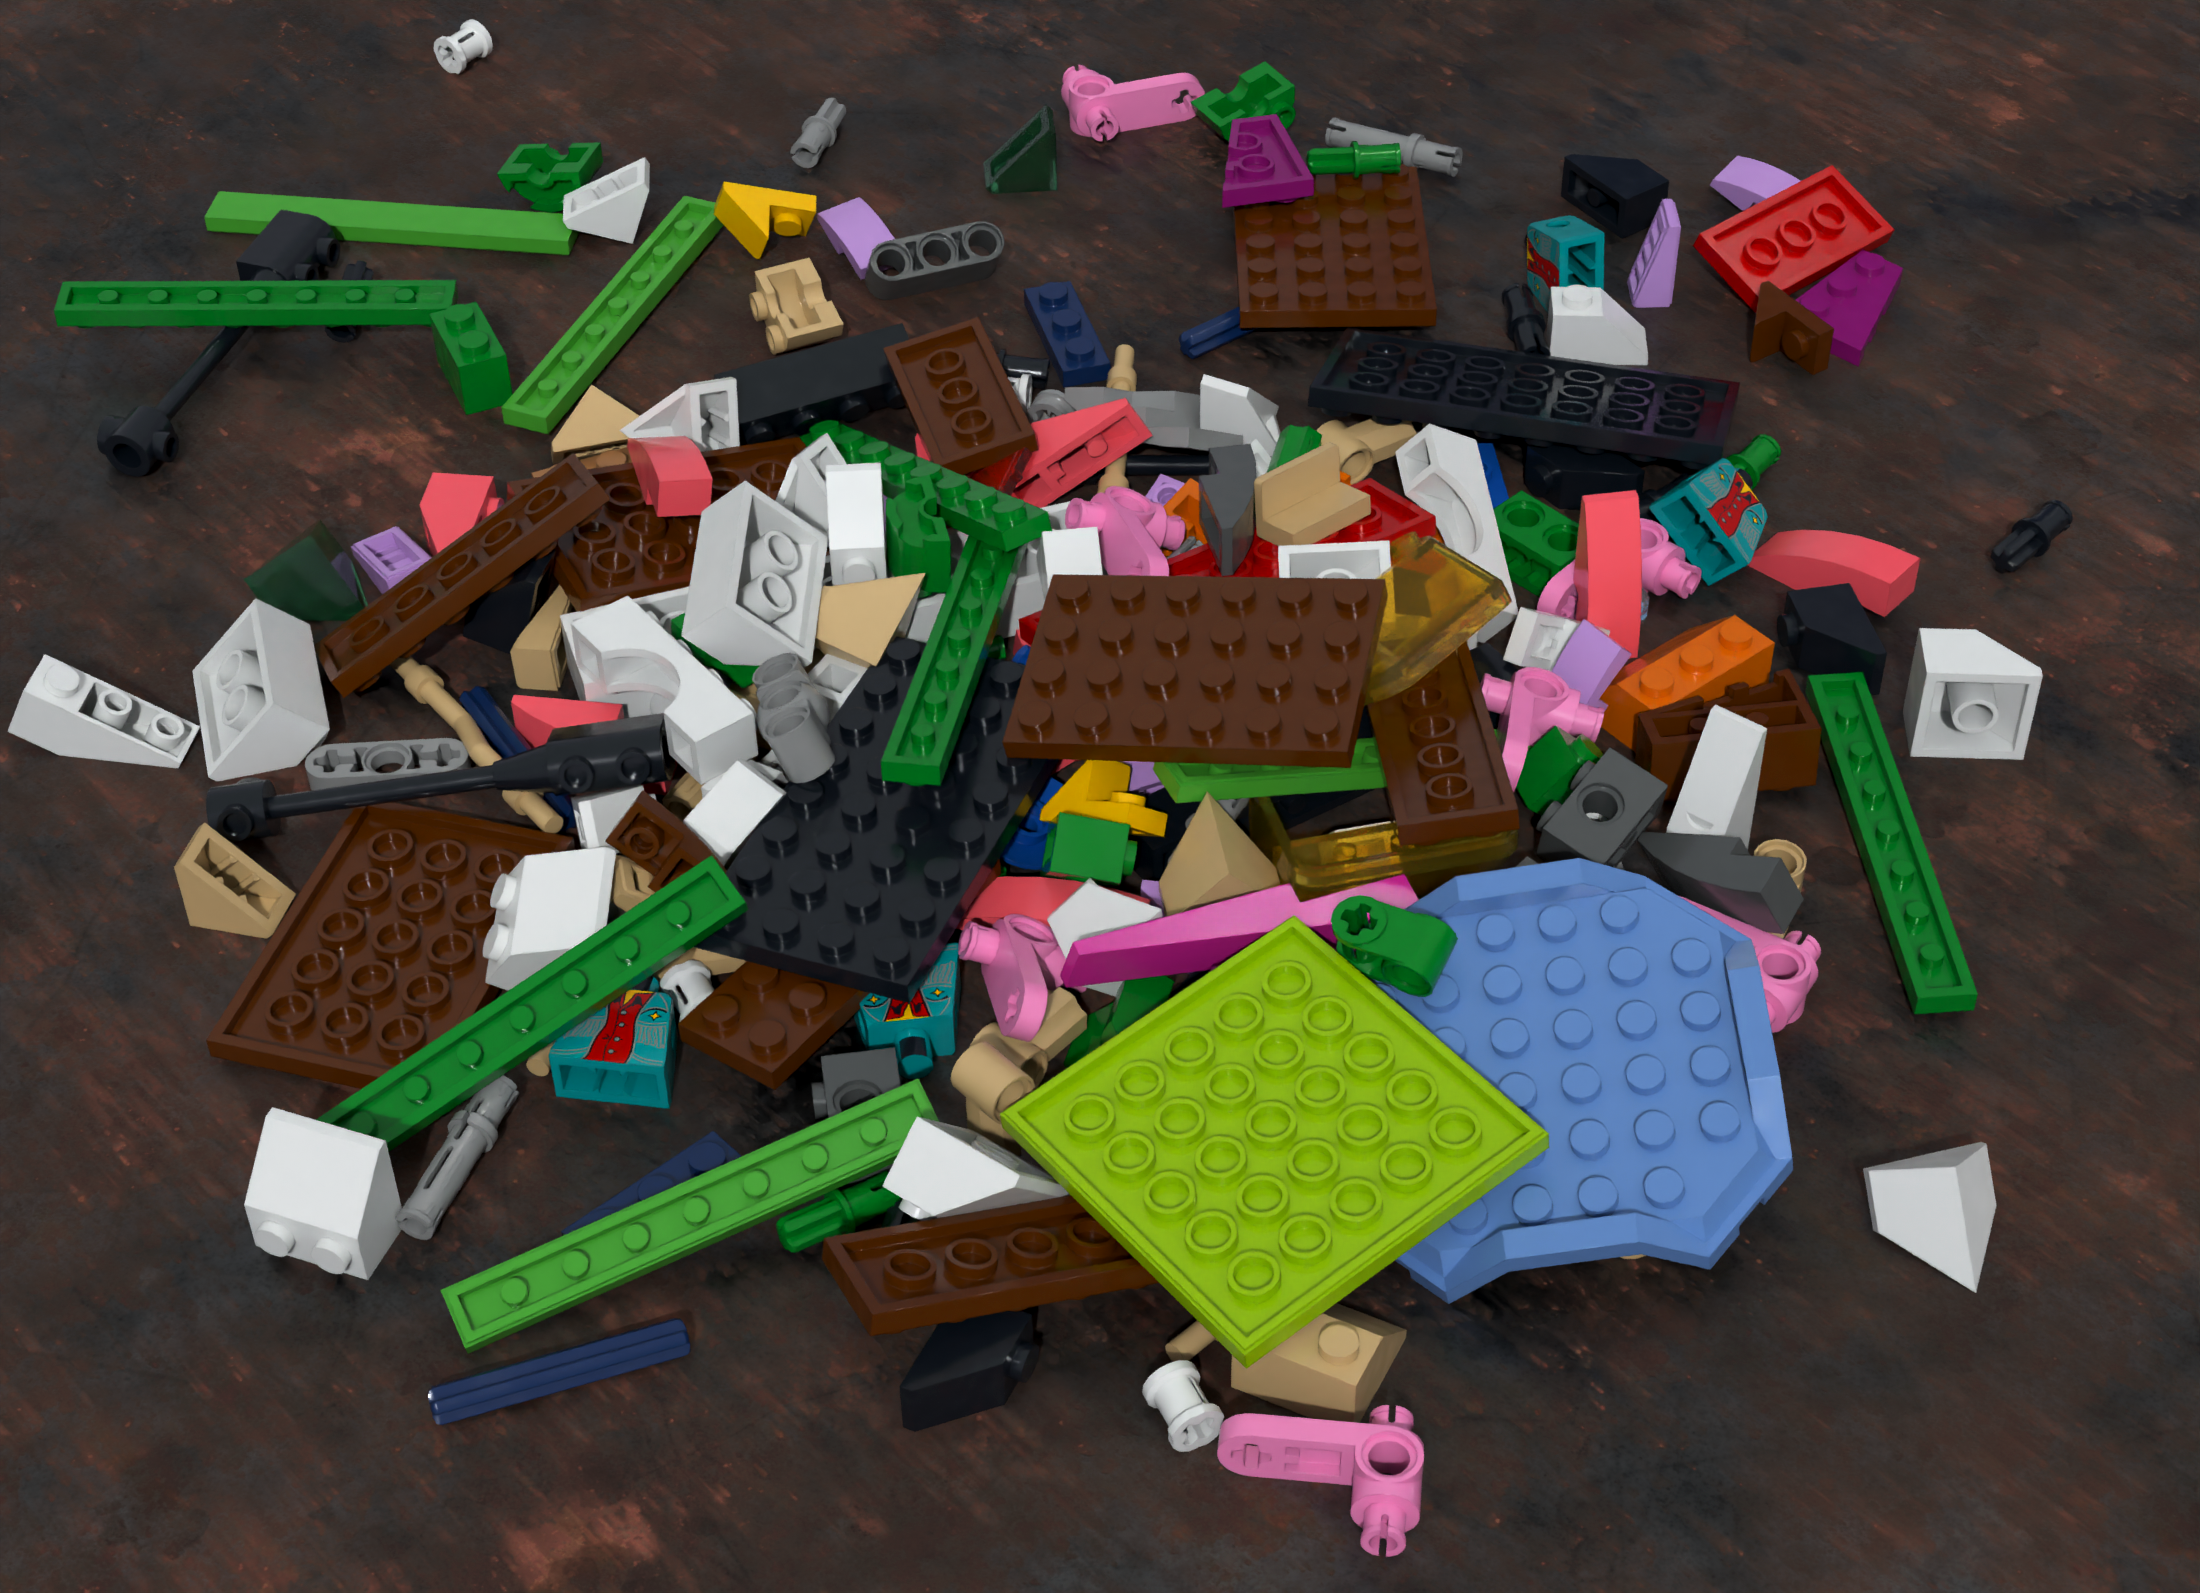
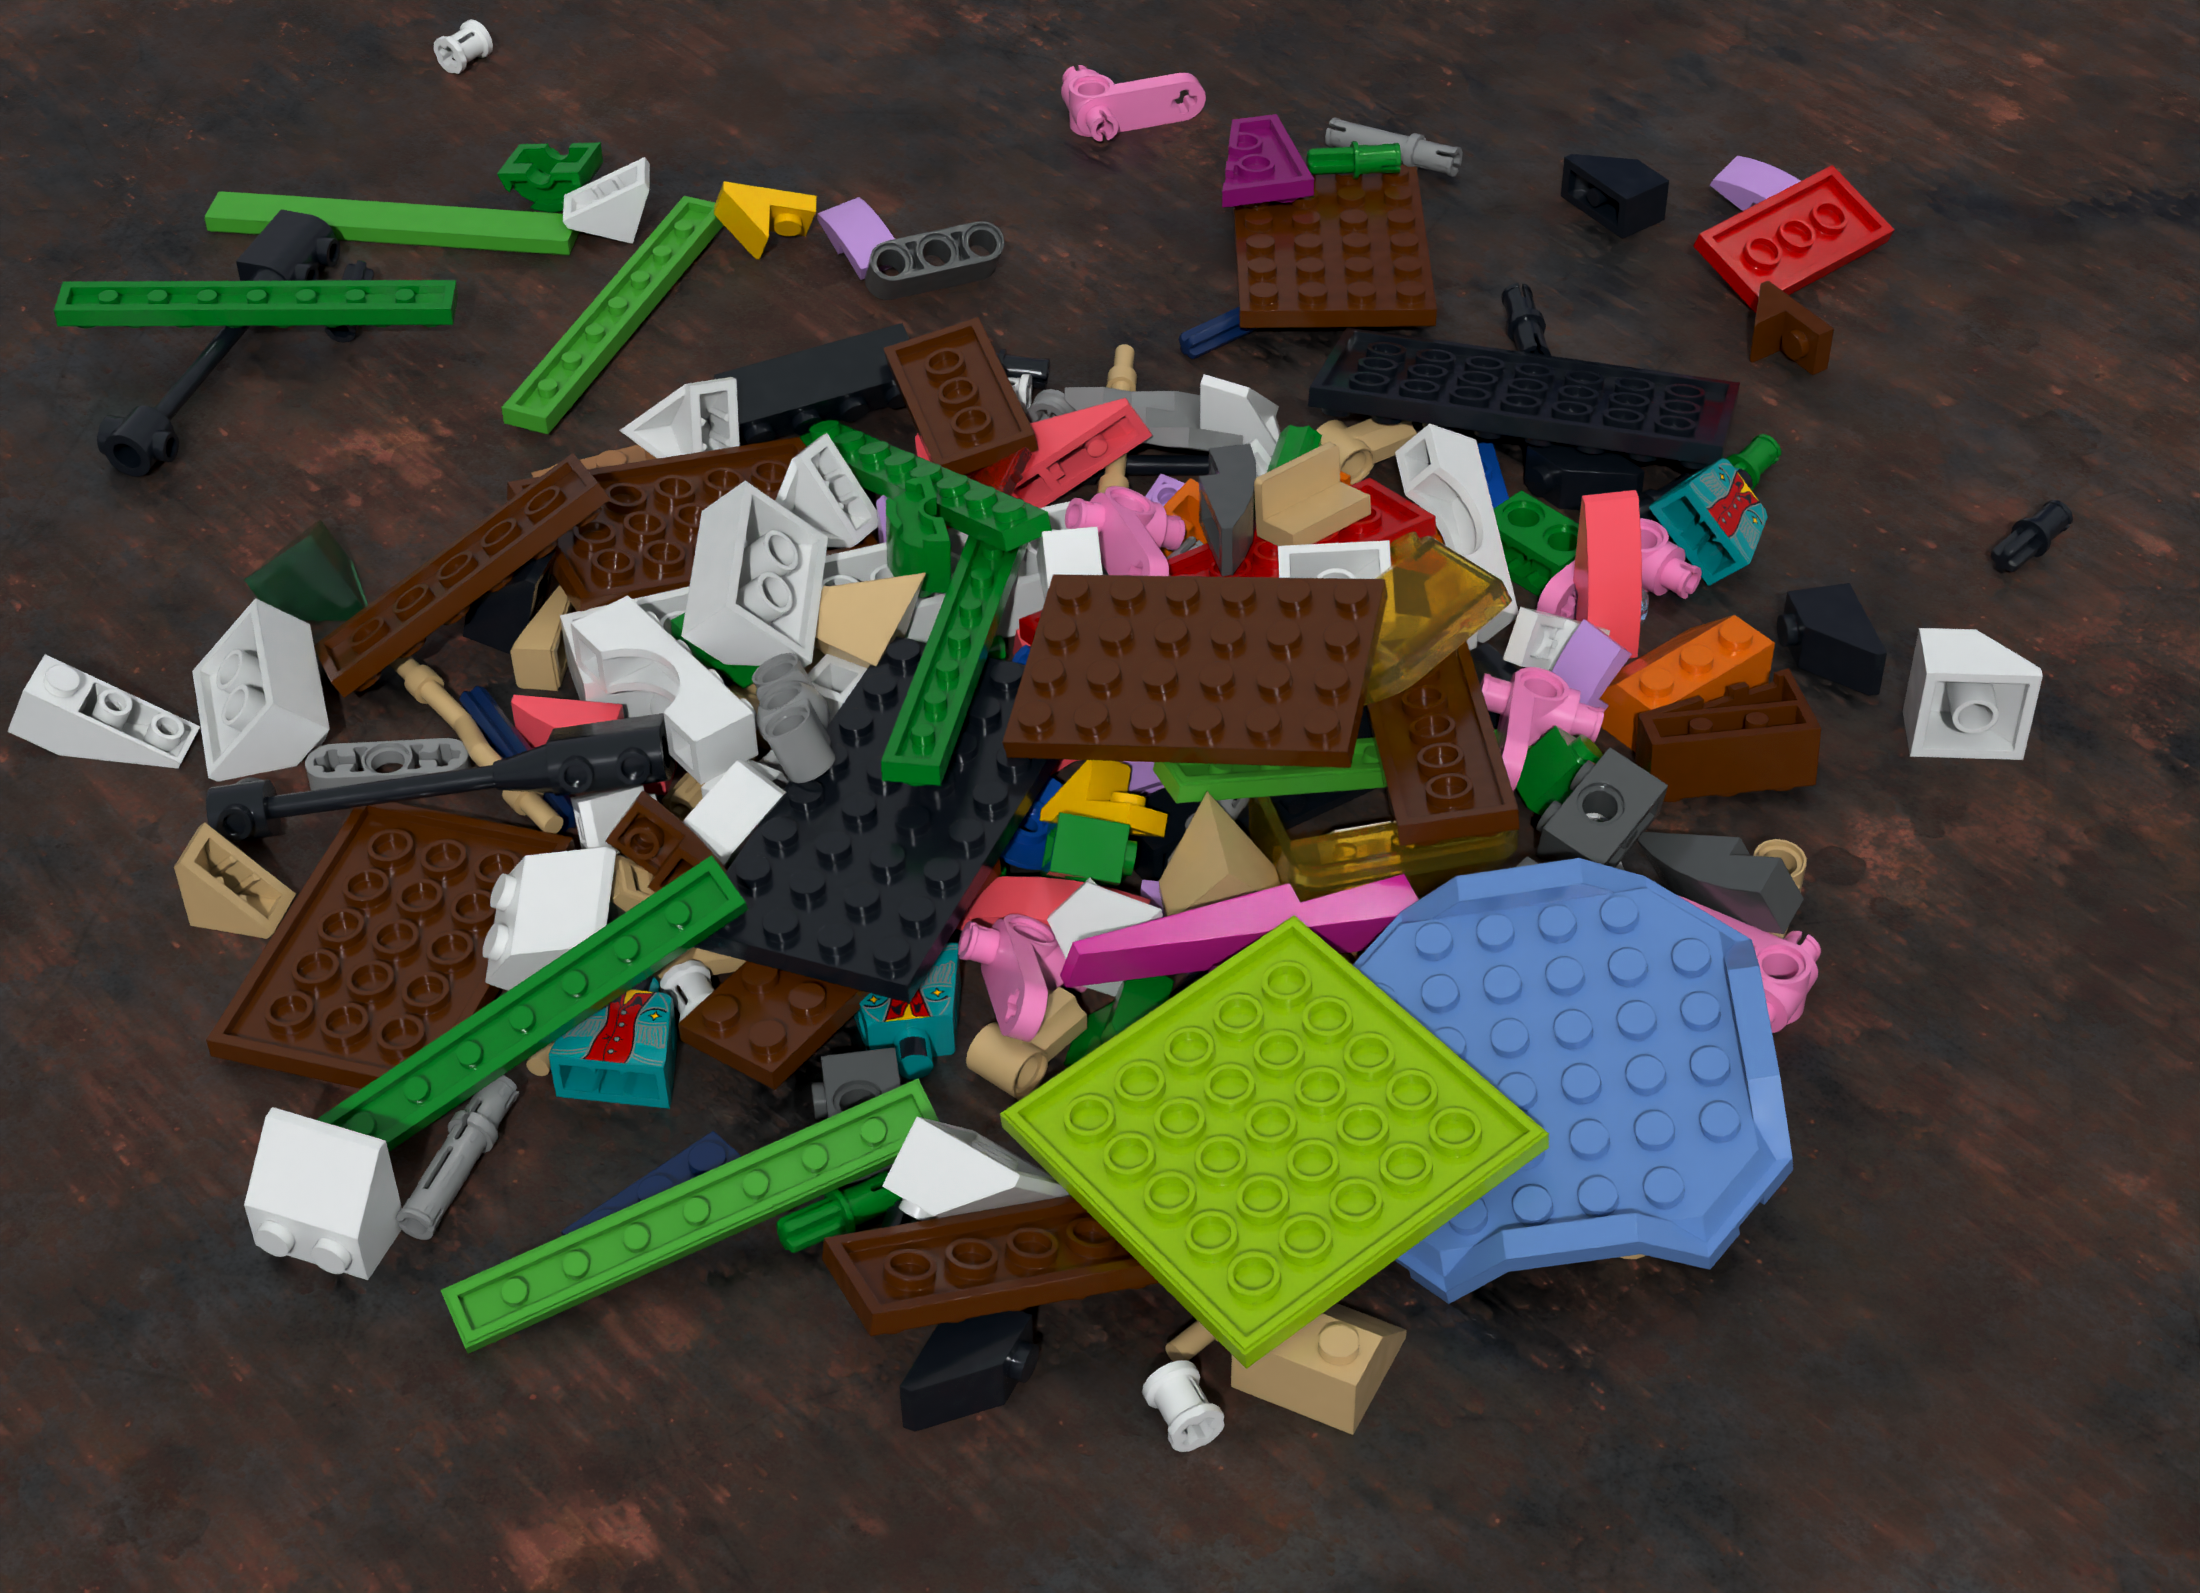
(389, 557): lavender slope -> none
(454, 506): coral slope -> none
(471, 357): green brick -> none
(558, 1371): dark blue axle -> none
(592, 427): tan slope -> none
(671, 475): coral slope -> none
(793, 307): tan cylinder -> none
(818, 133): light grey axle -> none
(856, 523): white slope -> none
(990, 1087): tan piece -> none
(1026, 159): clear green slope -> none
(1067, 333): dark blue plate -> none
(1258, 93): green cylinder -> none
(1338, 1455): bright pink piece -> none
(1396, 947): green piece -> none
(1563, 254): teal torso -> none
(1593, 328): white slope -> none
(1655, 265): lavender slope -> none
(1722, 779): white slope -> none
(1820, 558): coral slope -> none
(1854, 301): magenta wing -> none
(1891, 846): green plate -> none
(1937, 1208): white slope -> none

